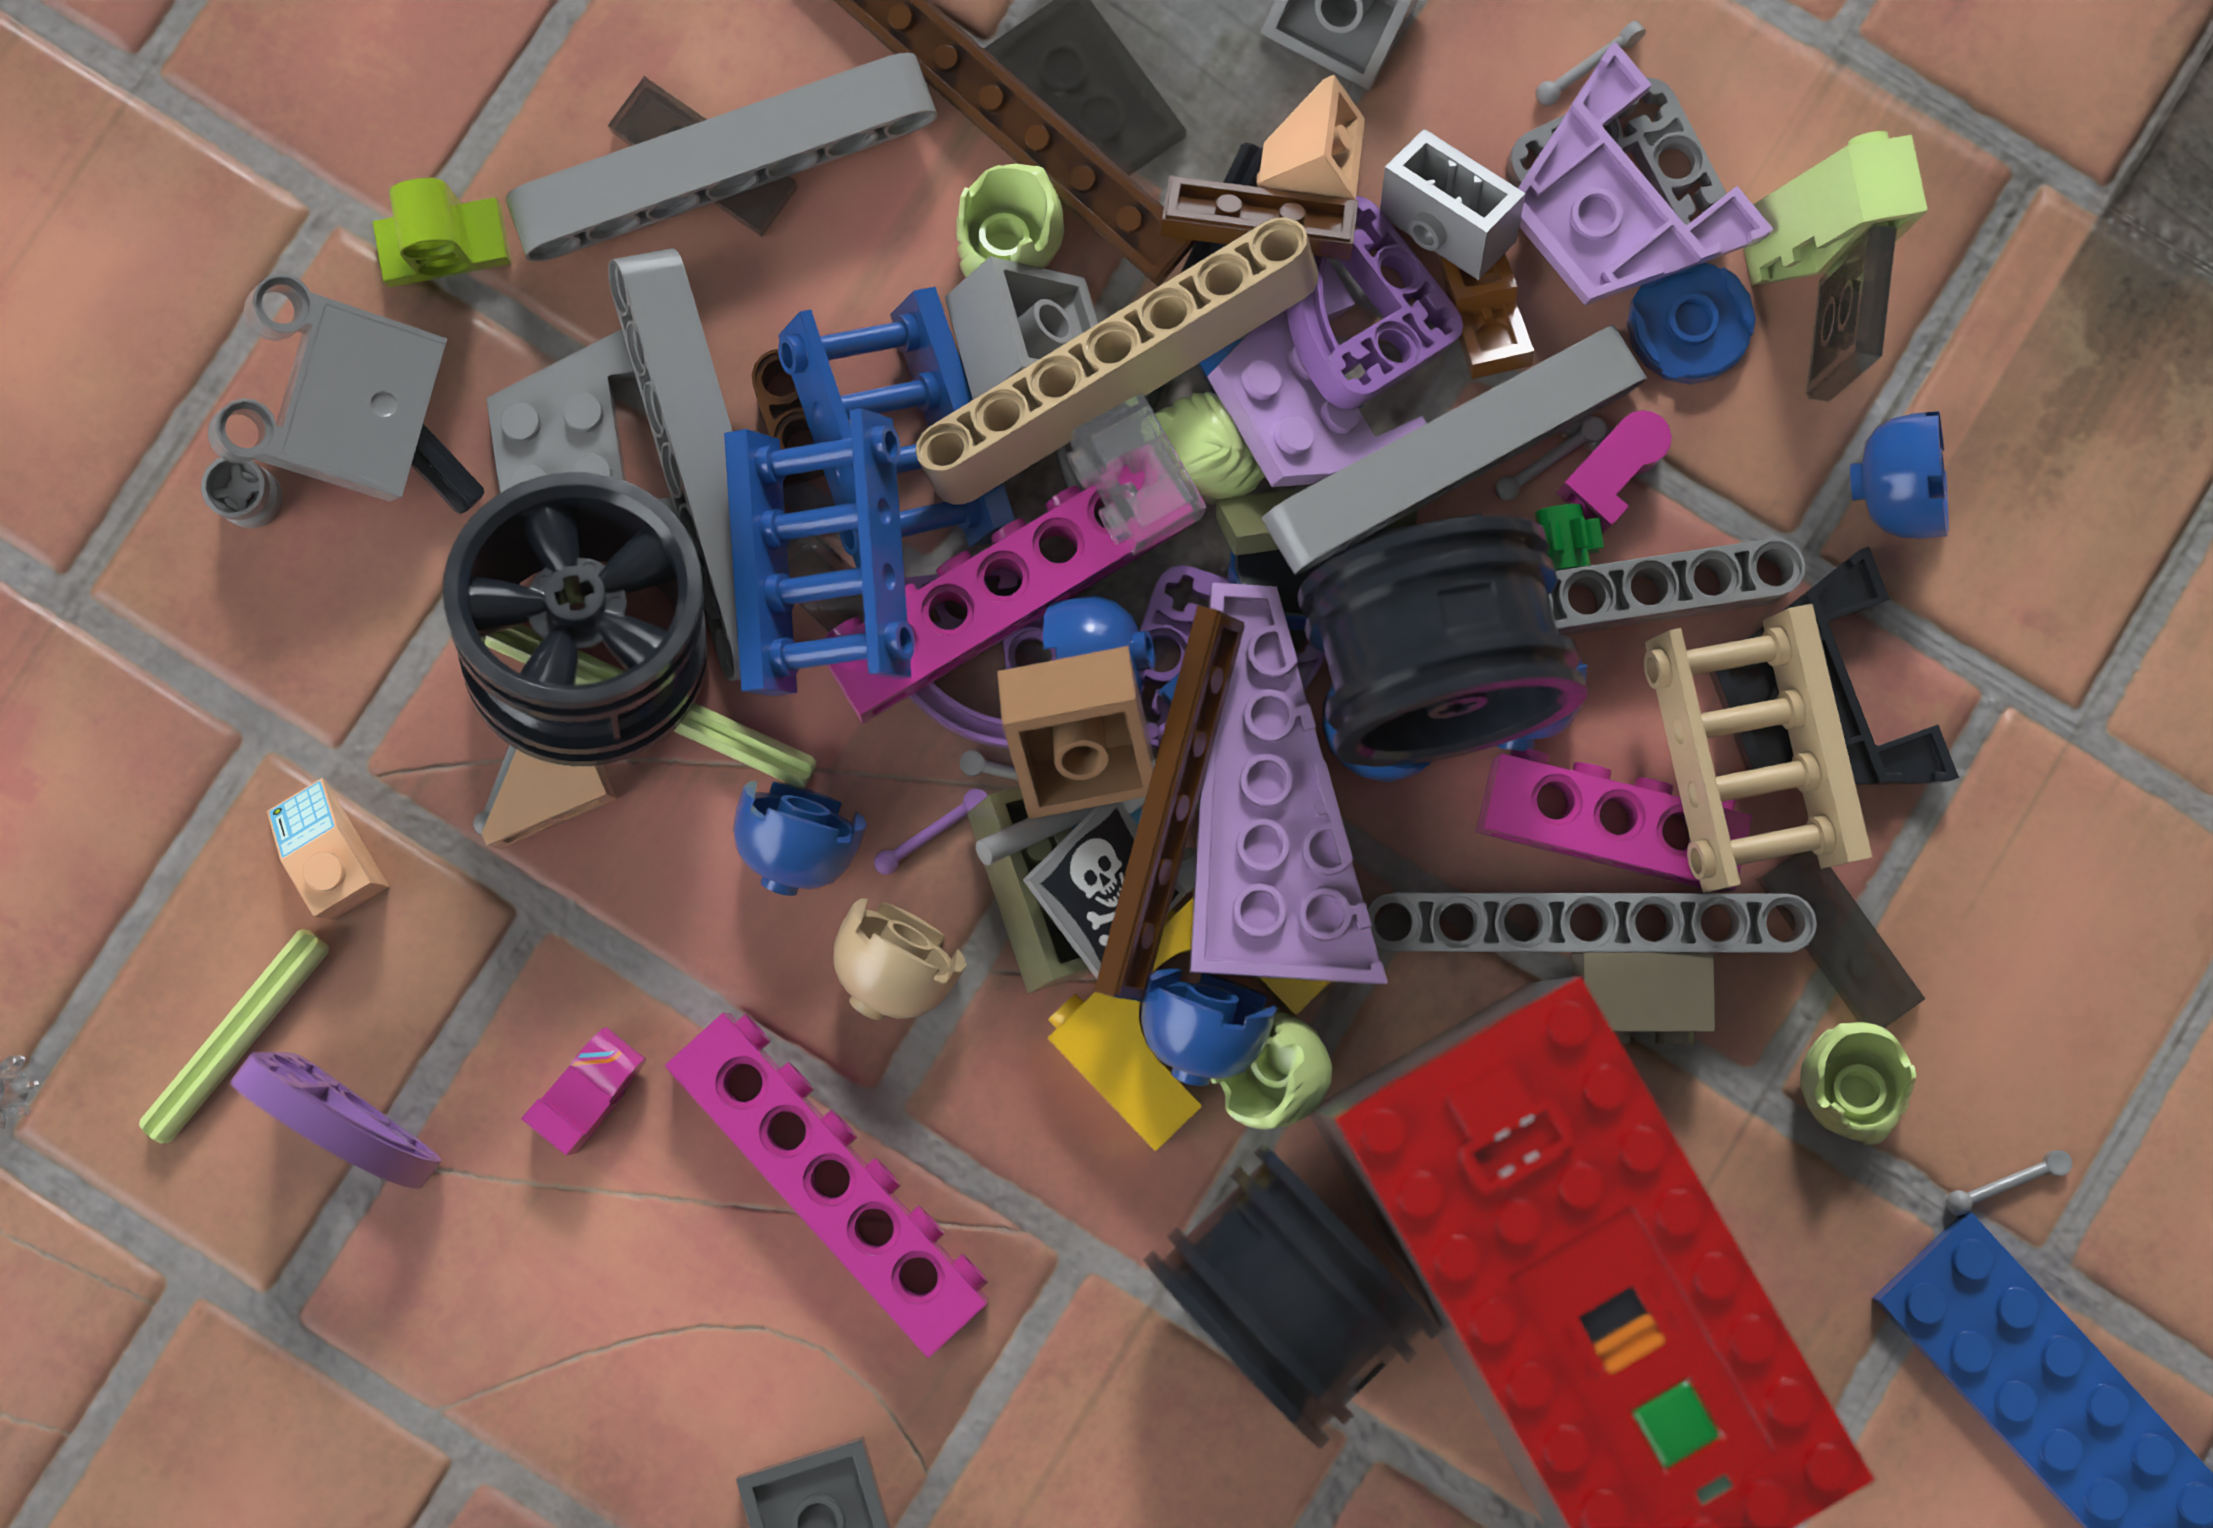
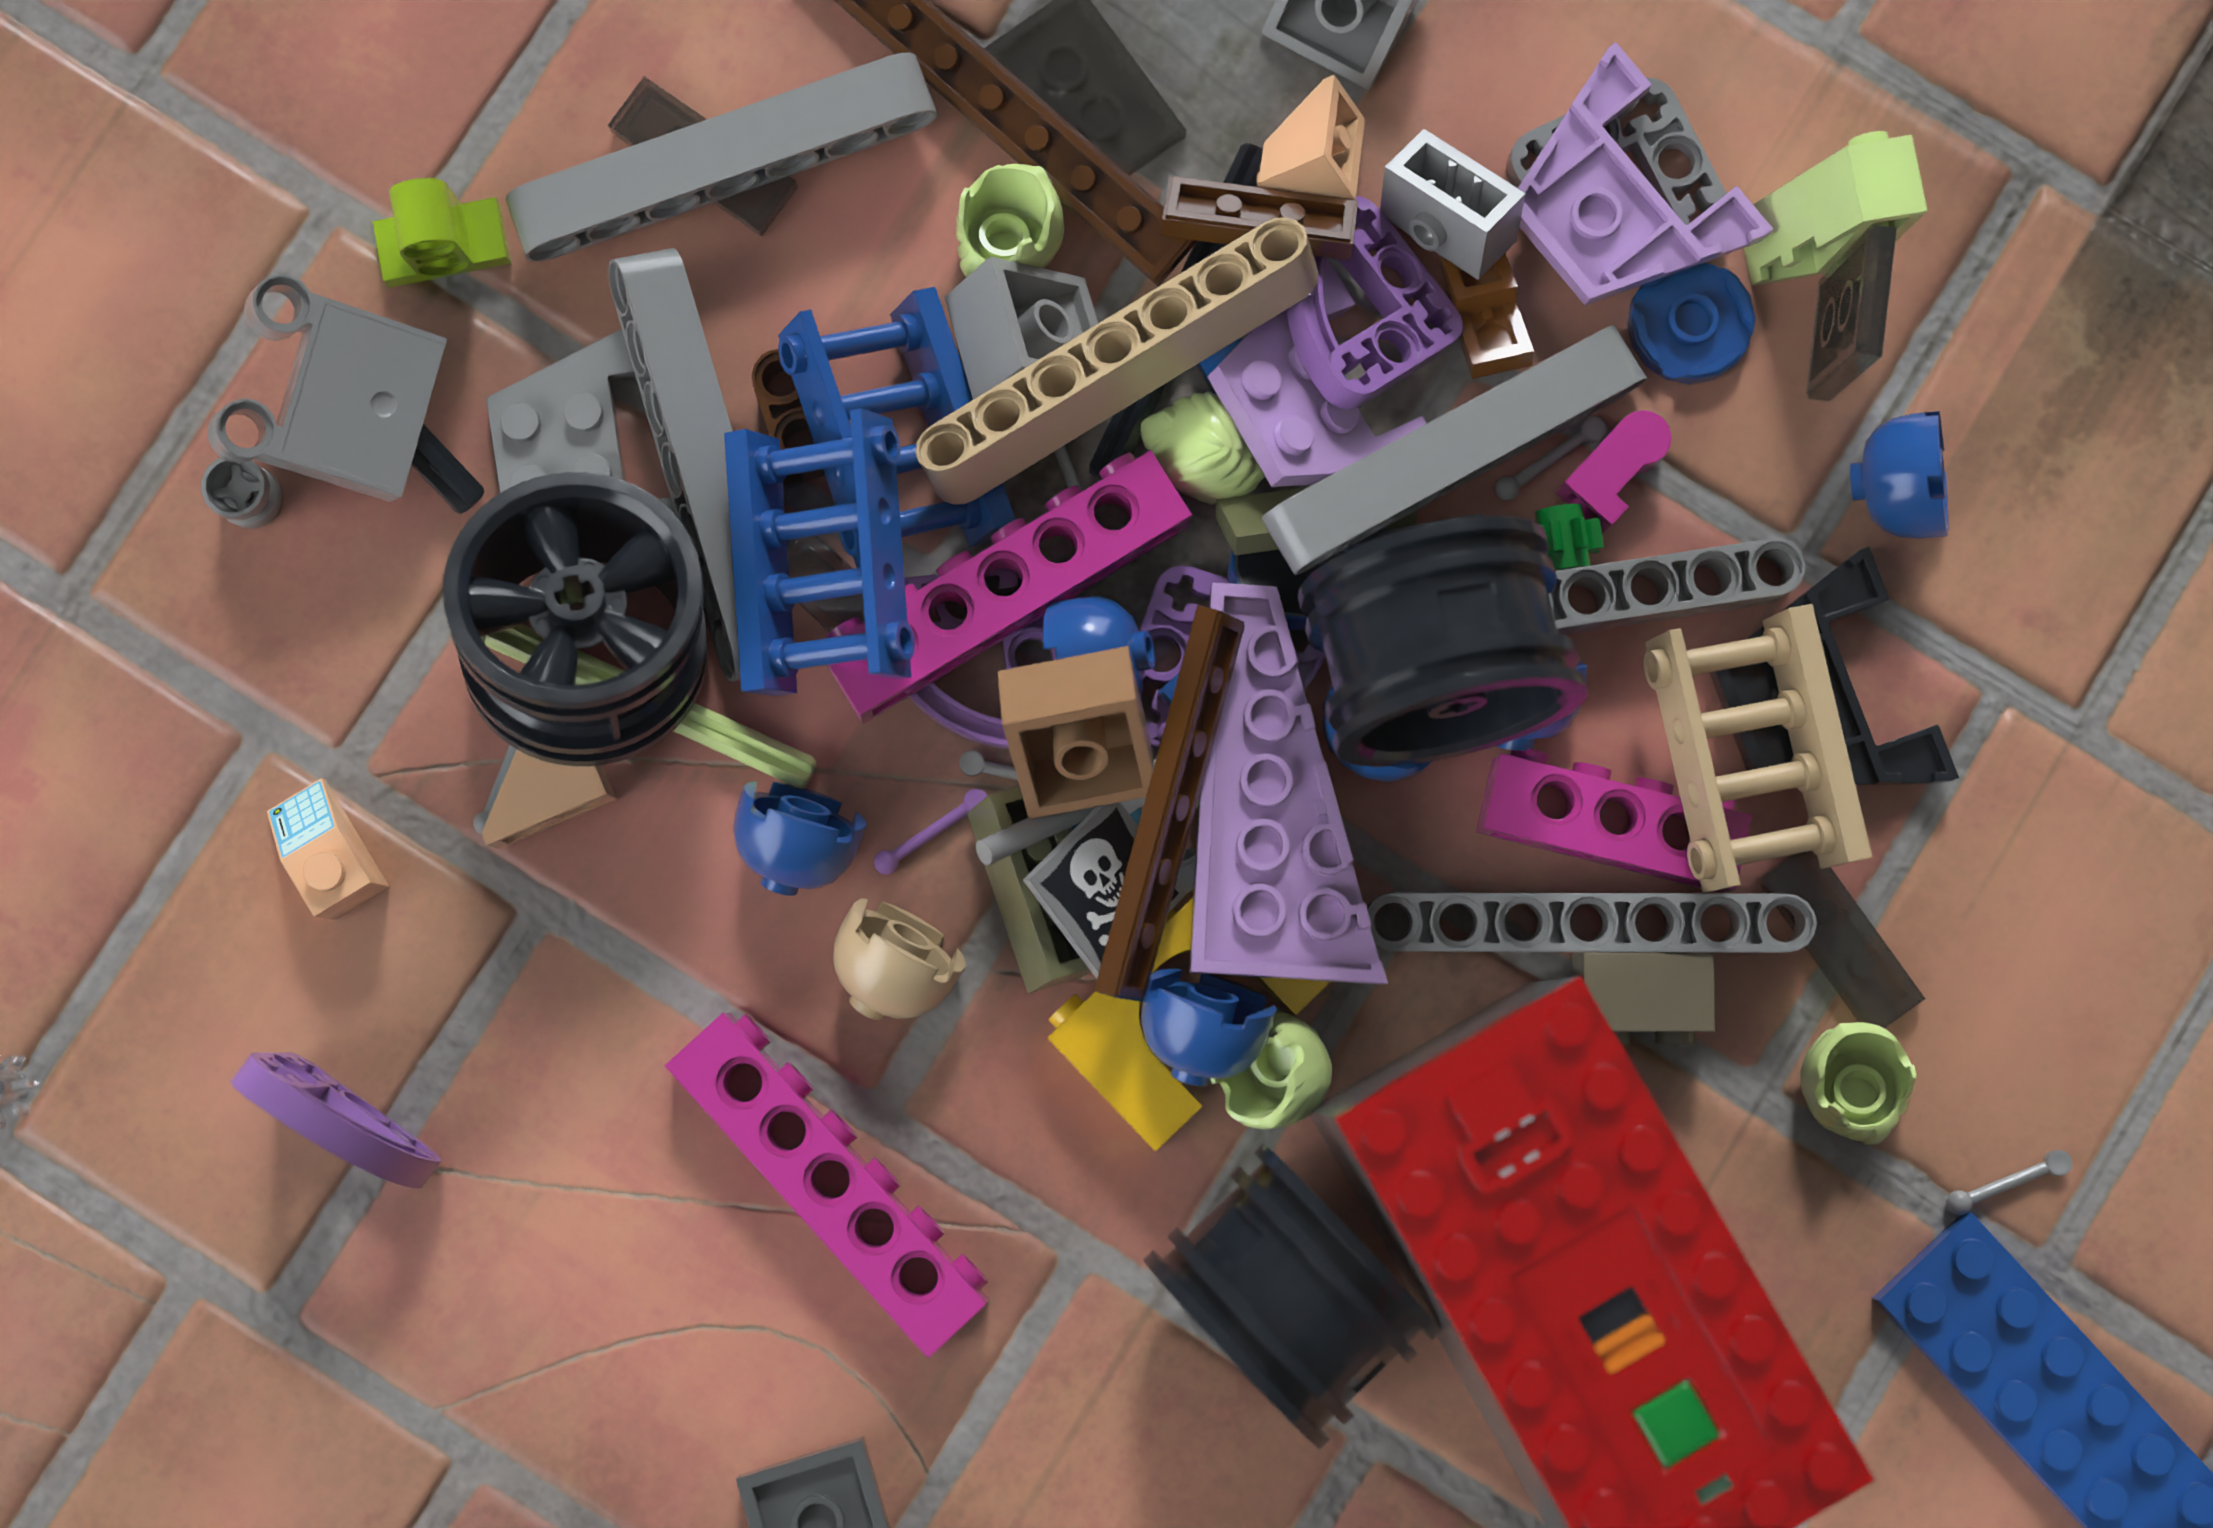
(234, 1036): yellowish green axle -> none
(585, 1092): dark pink leg -> none
(1135, 439): clear brick -> none
(1549, 91): light grey hinge -> none

